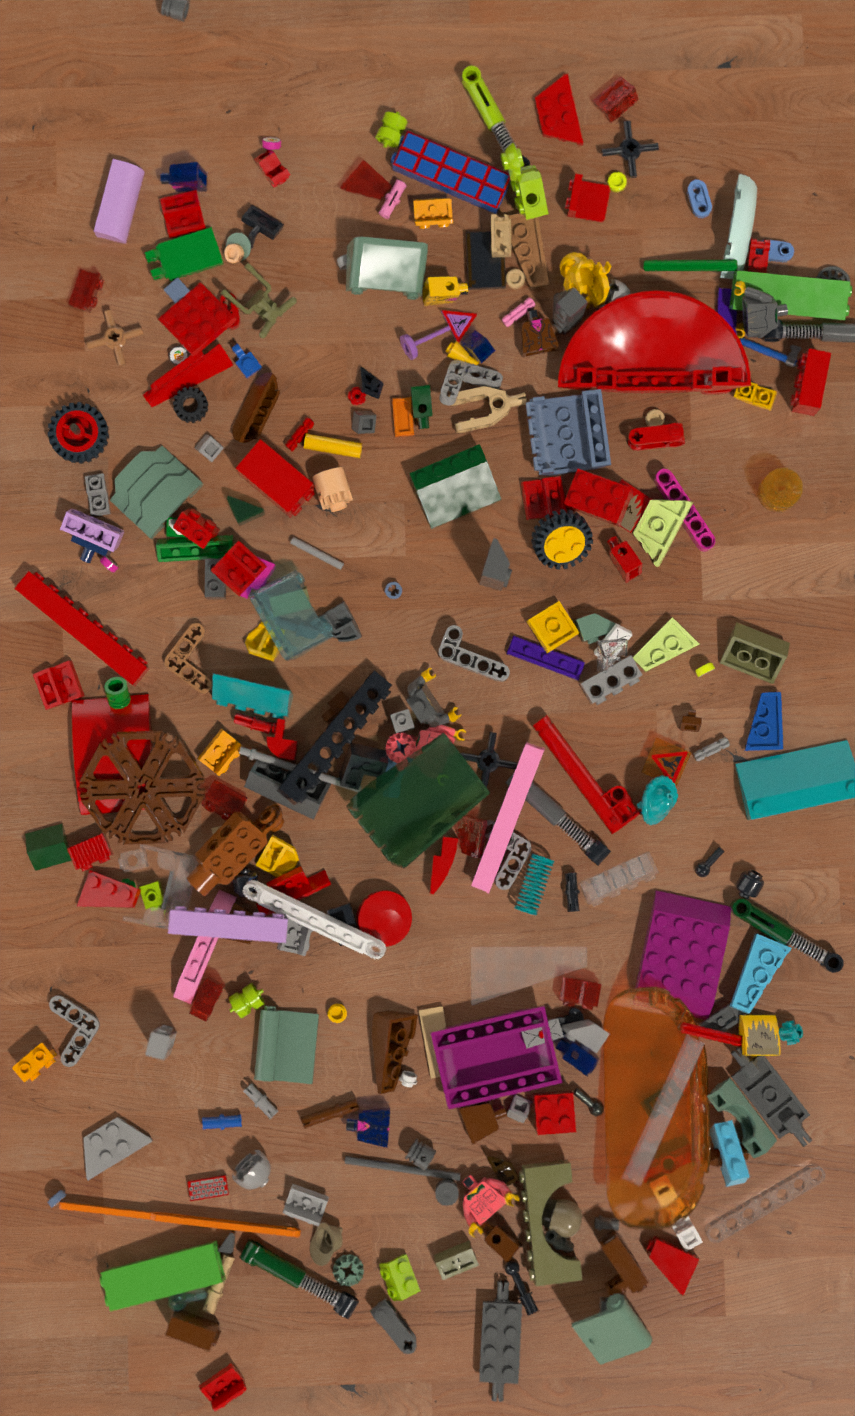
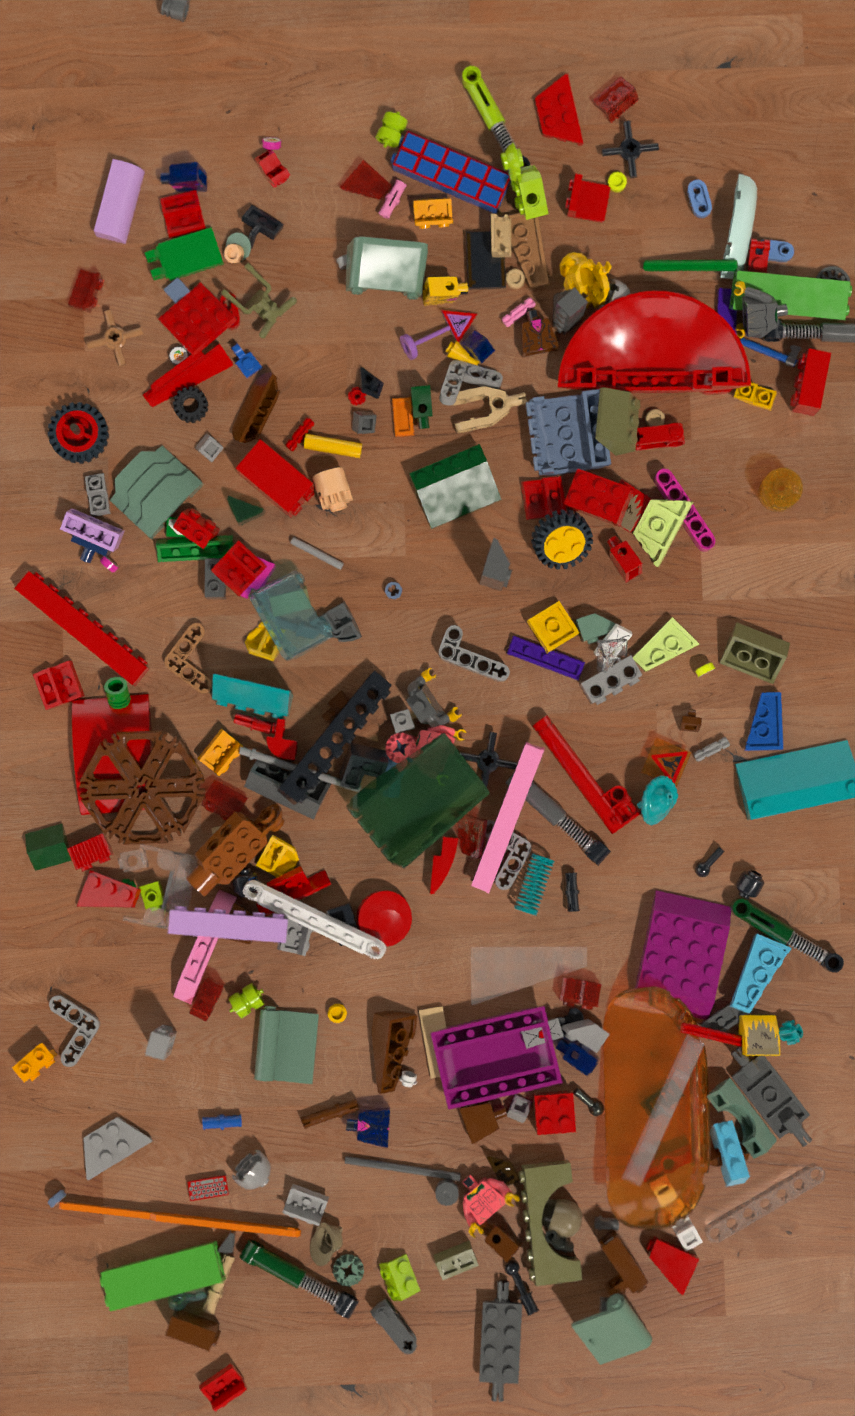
(260, 1101): light grey pin -> none
(418, 1150): dark grey piece -> none
(617, 420): none -> olive slope
(618, 878): clear wedge -> none

